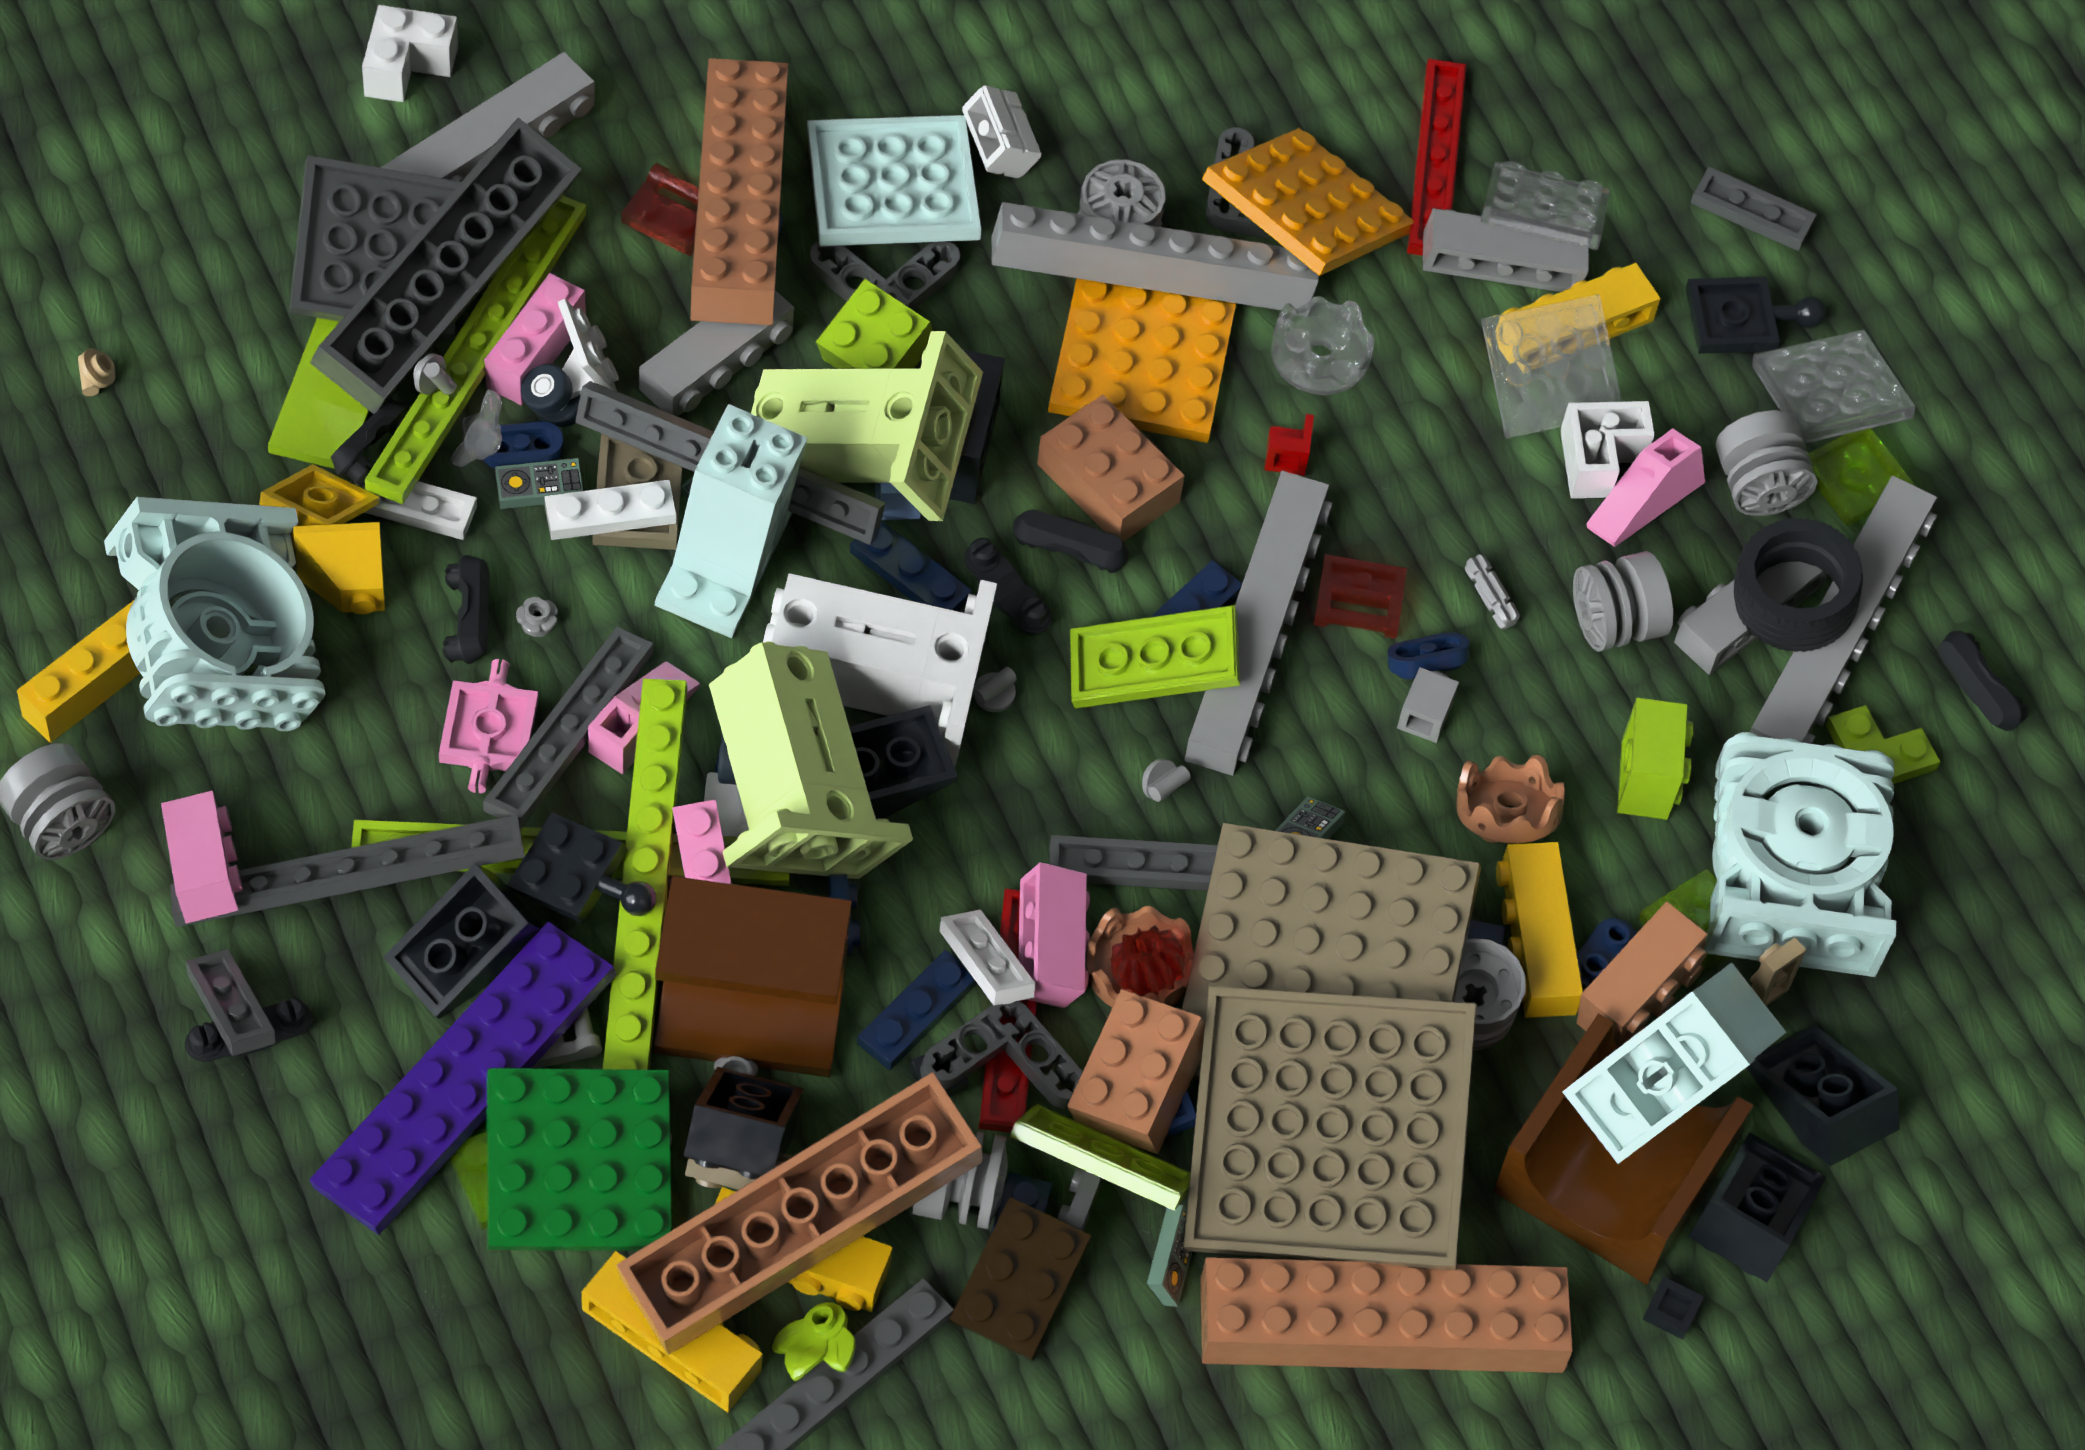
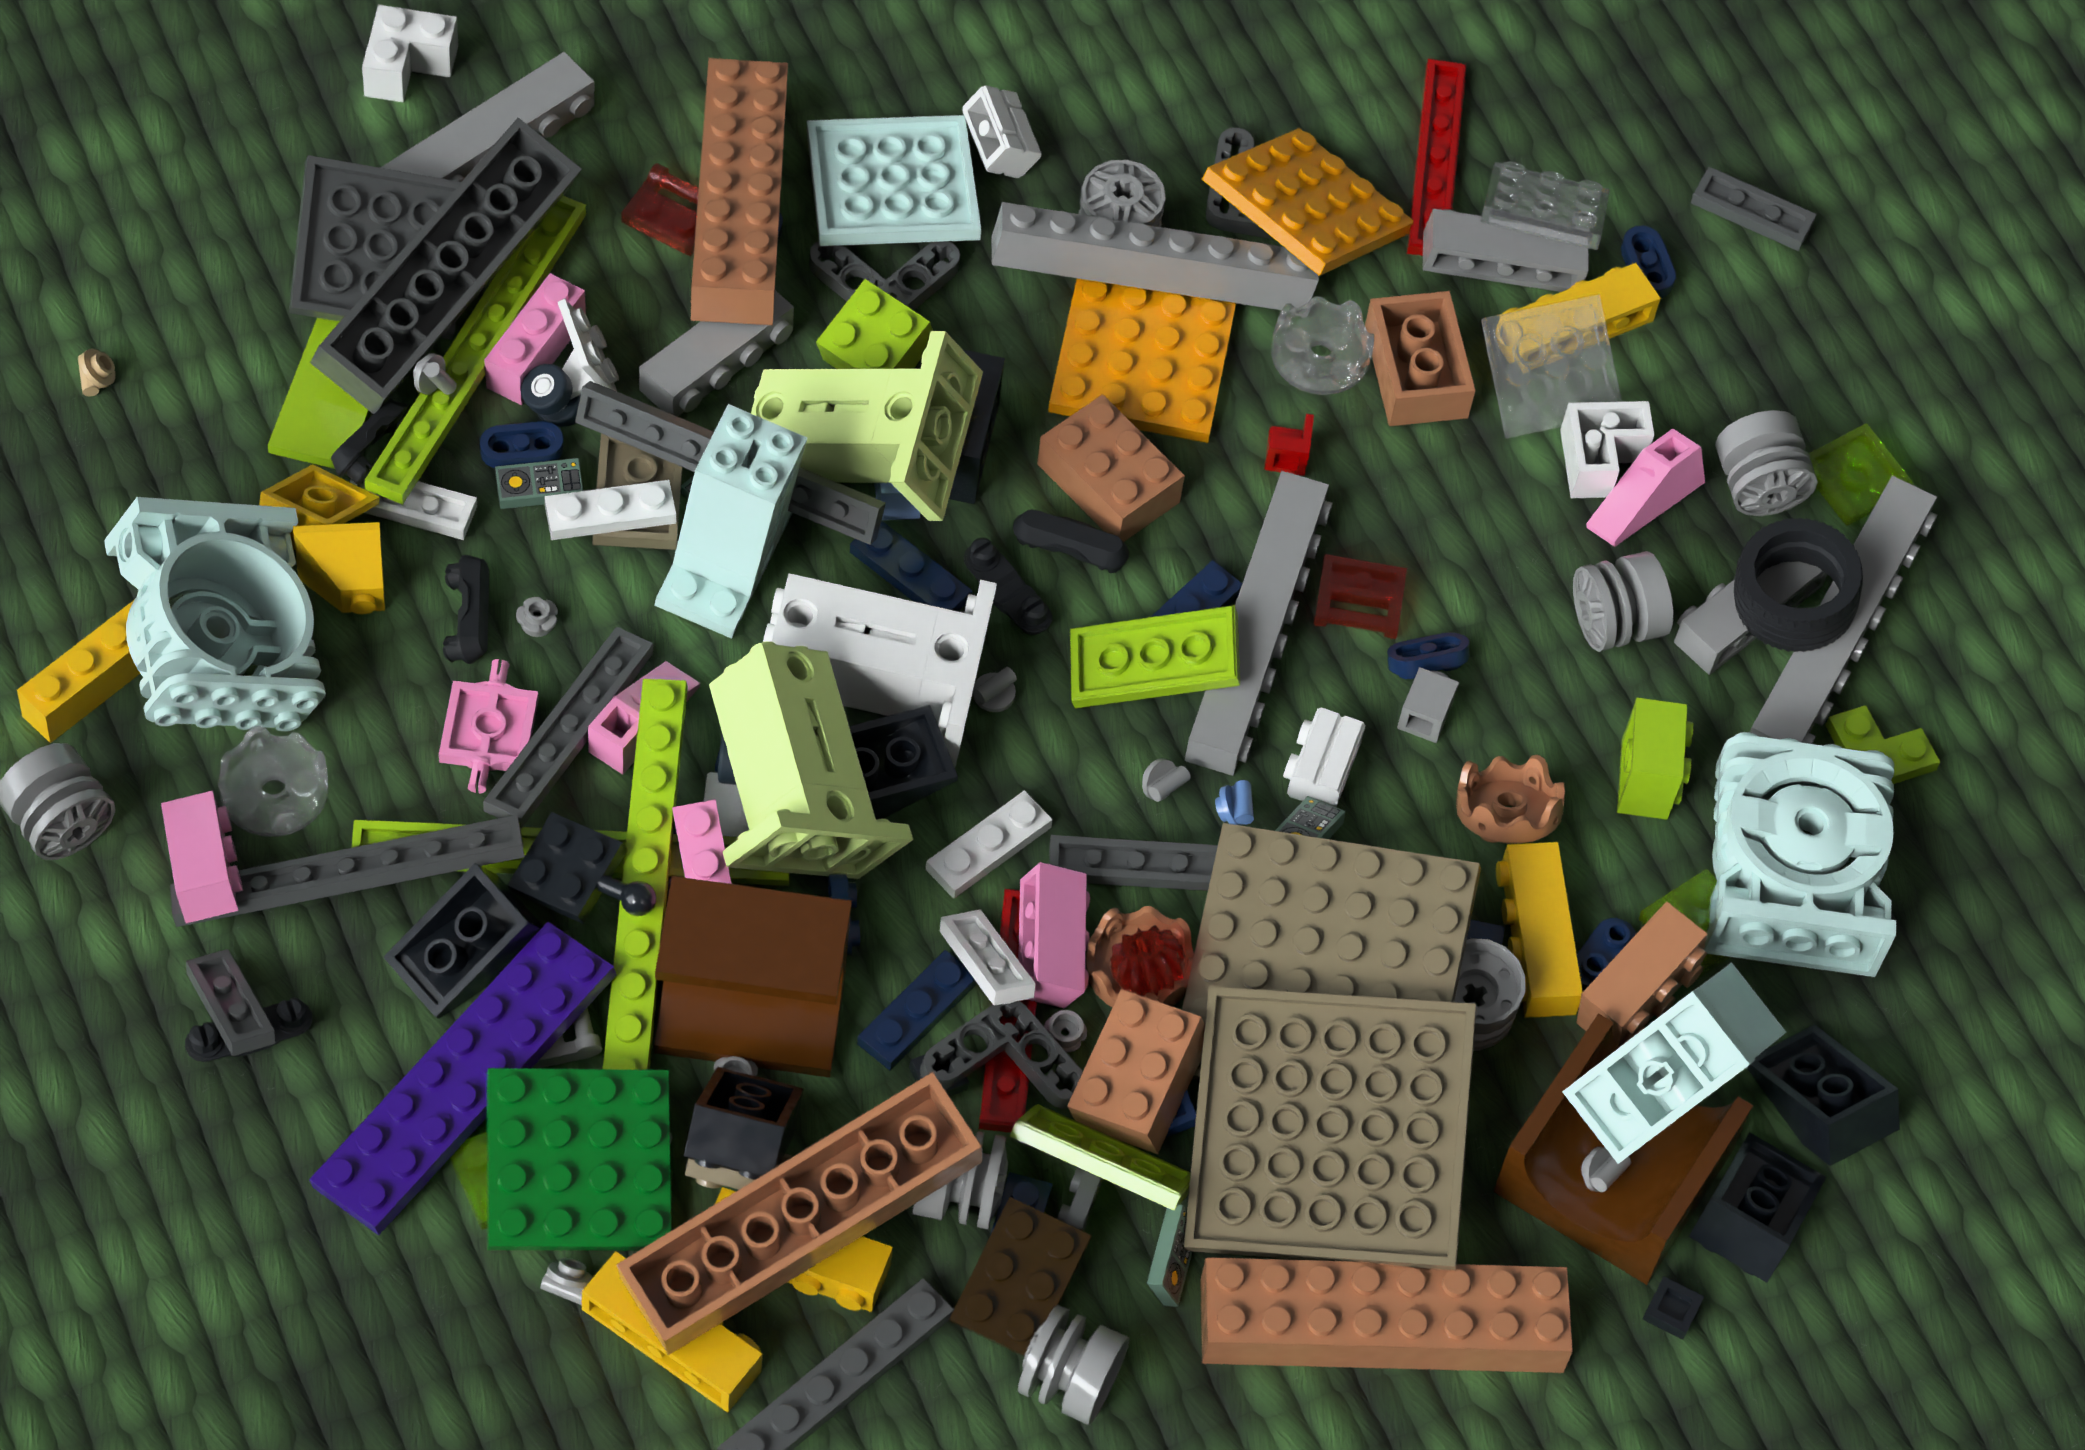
(269, 758): none -> clear plate
(480, 432): clear plate -> none
(566, 1279): none -> light grey plate
(816, 1338): lime plate -> none
(988, 844): none -> white plate
(1072, 1023): none -> light grey plate
(1073, 1364): none -> light grey wheel
(1235, 803): none -> medium blue plate
(1325, 758): none -> white brick
(1420, 358): none -> nougat brick
(1492, 591): light grey axle -> none
(1601, 1169): none -> light grey plate
(1653, 262): none -> dark blue plate
(1739, 314): black plate -> none
(1777, 970): tan plate -> none
(1834, 385): clear plate -> none
(1979, 683): black piece -> none

